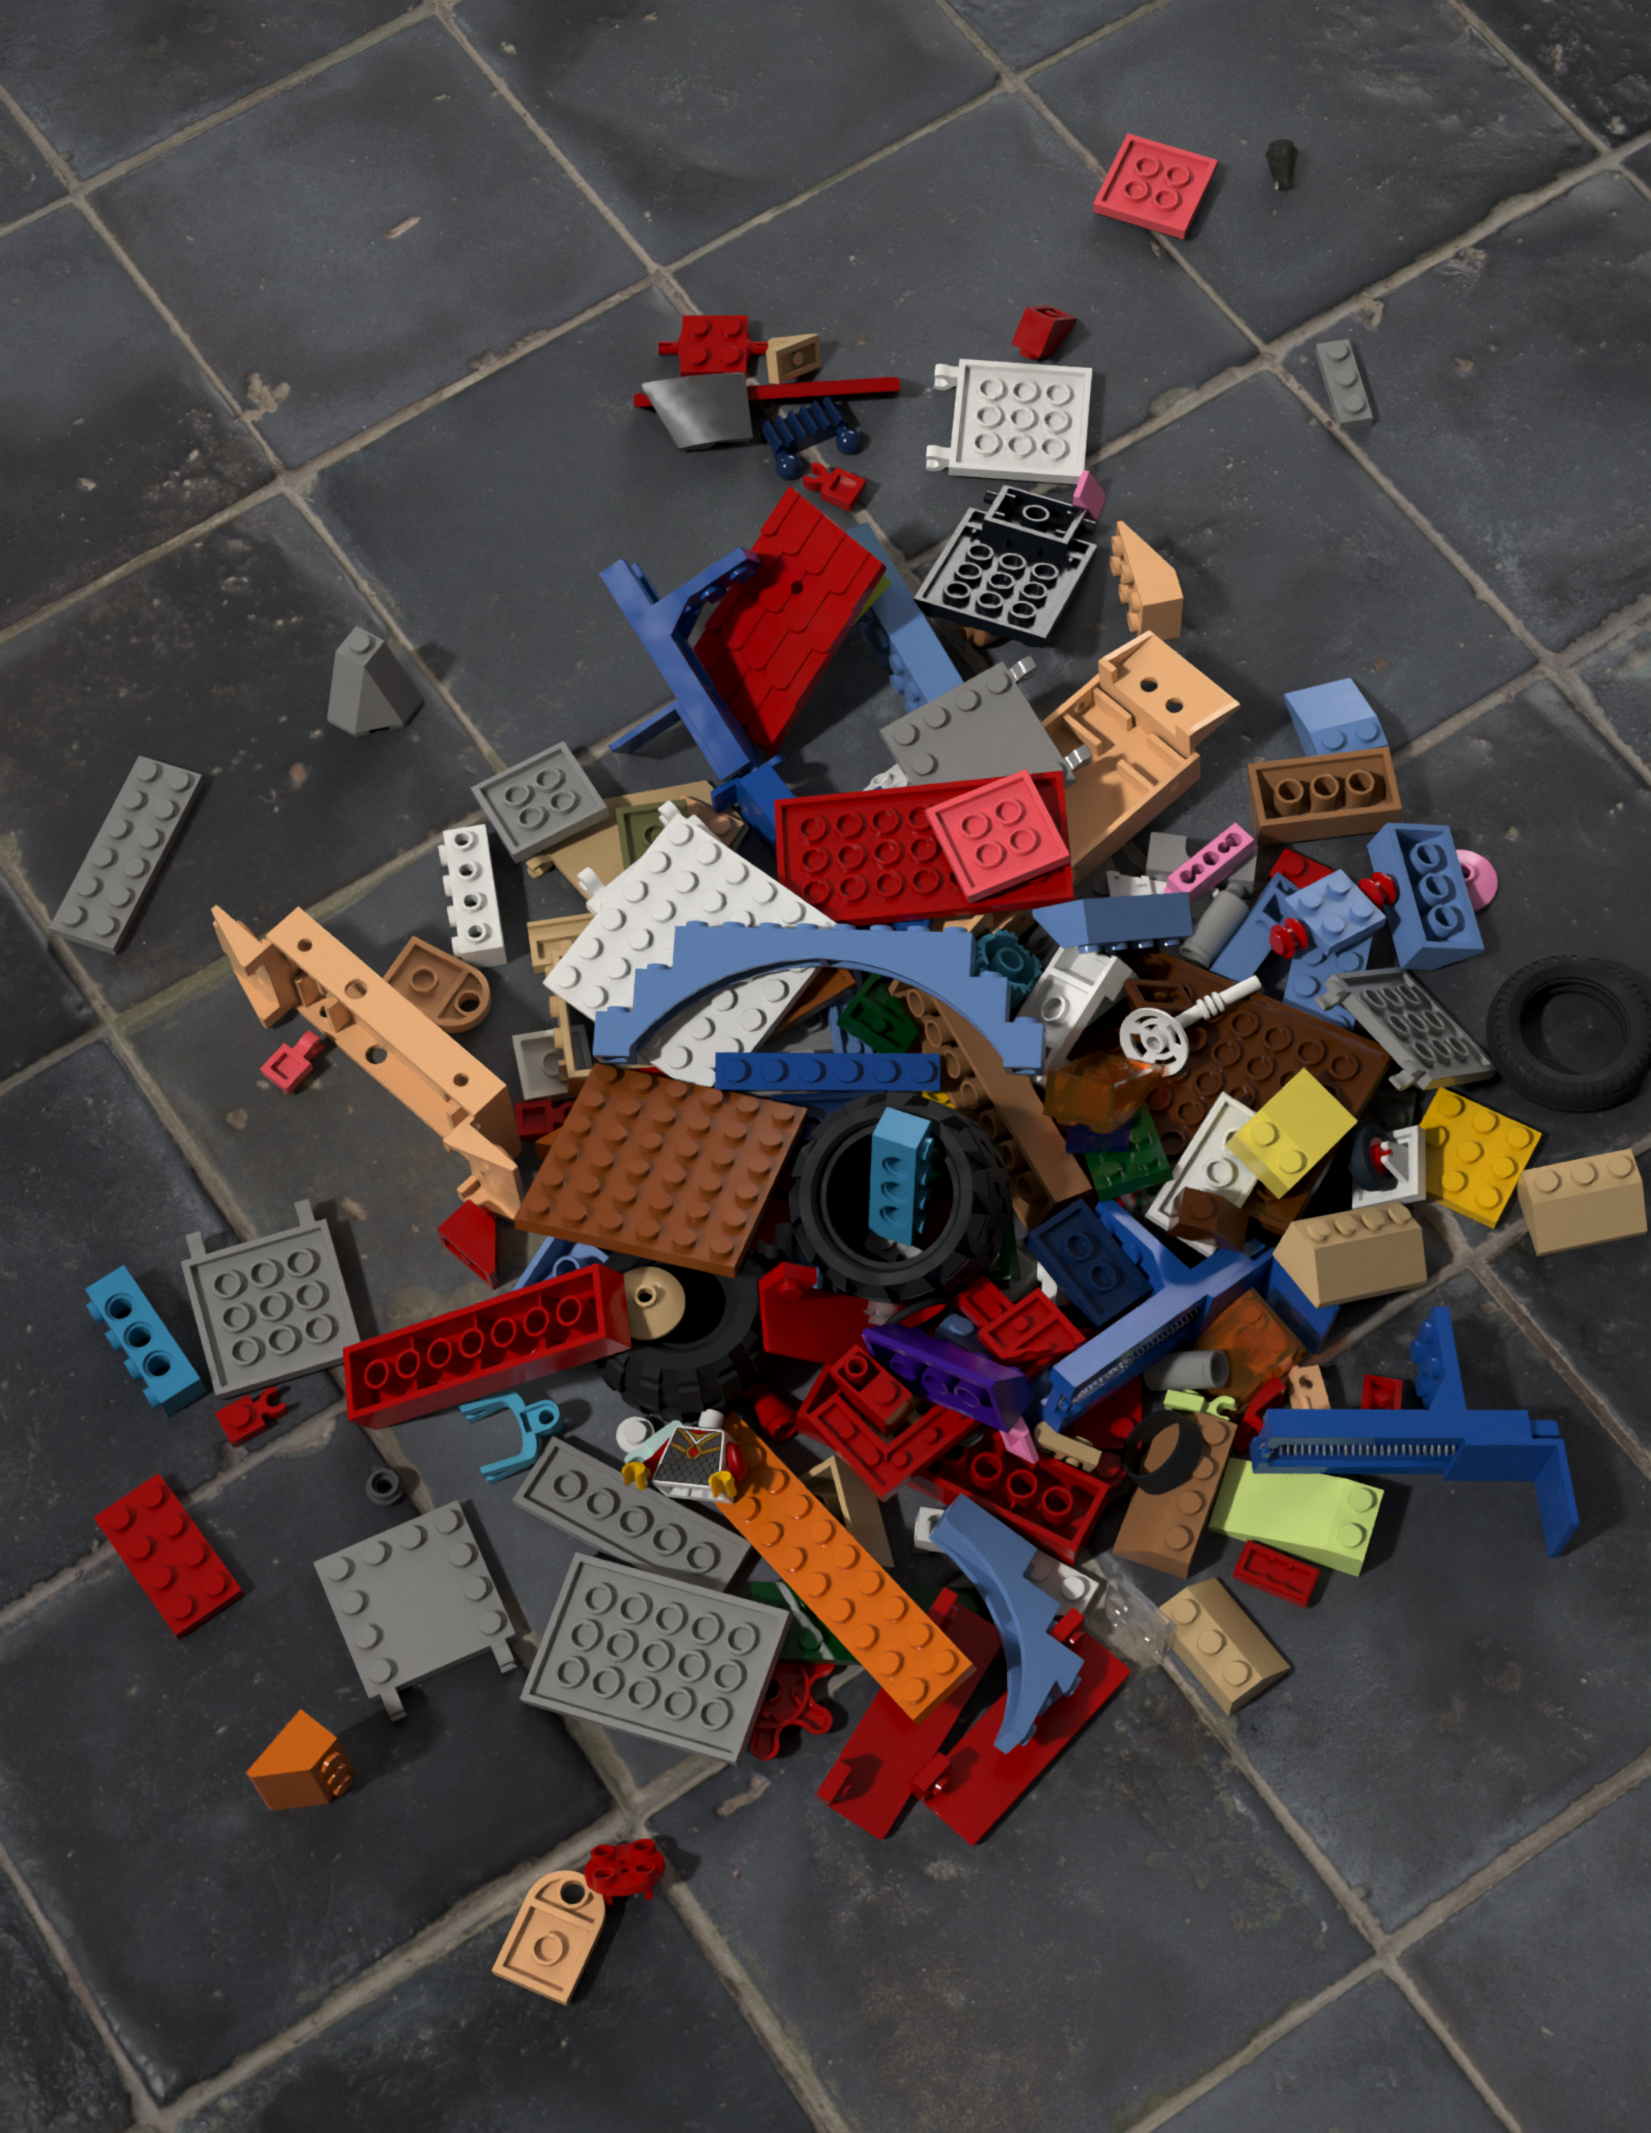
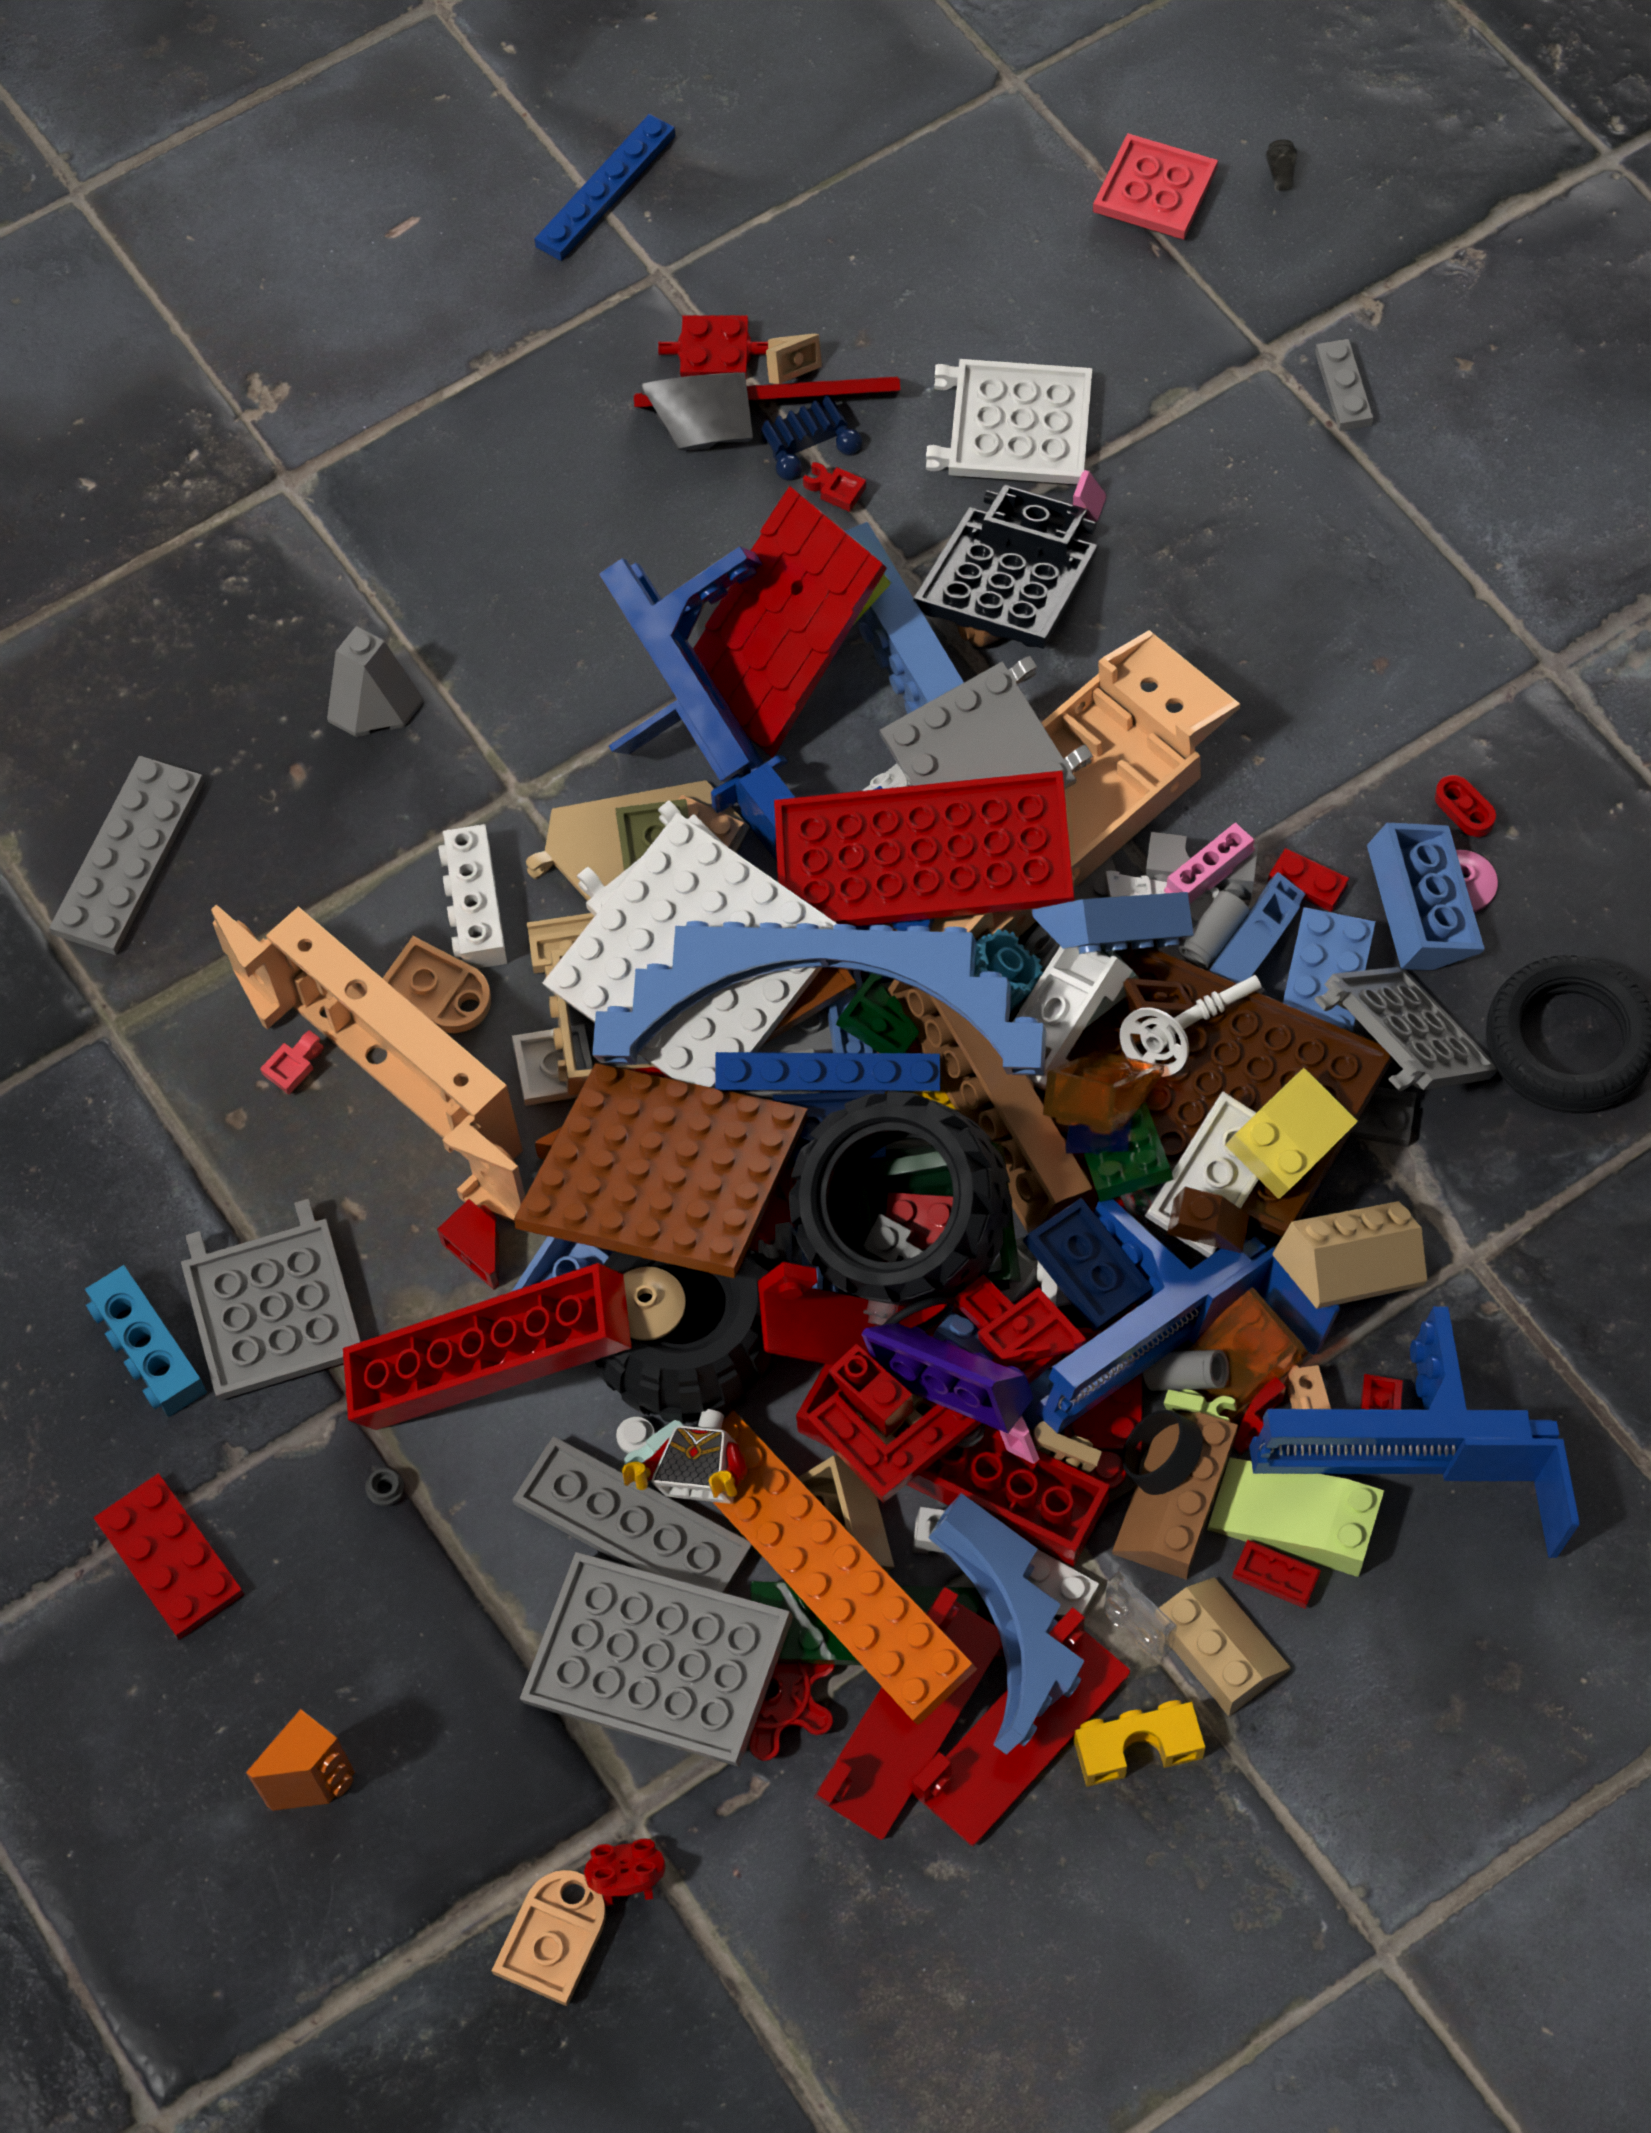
(245, 1419): red plate -> none
(416, 1604): light grey plate -> none
(532, 1425): medium azure piece -> none
(539, 1118): red plate -> none
(540, 802): light grey plate -> none
(604, 187): none -> blue plate
(774, 1414): red cone -> none
(900, 1177): dark azure brick -> none
(997, 836): coral plate -> none
(1042, 331): red slope -> none
(1146, 586): light nougat slope -> none
(1169, 1729): none -> yellow arch
(1322, 796): medium nougat slope -> none
(1332, 913): medium blue plate -> none
(1334, 719): medium blue slope -> none
(1386, 1165): plate -> none
(1467, 807): none -> red plate
(1473, 1156): yellow plate -> none
(1583, 1202): tan slope -> none

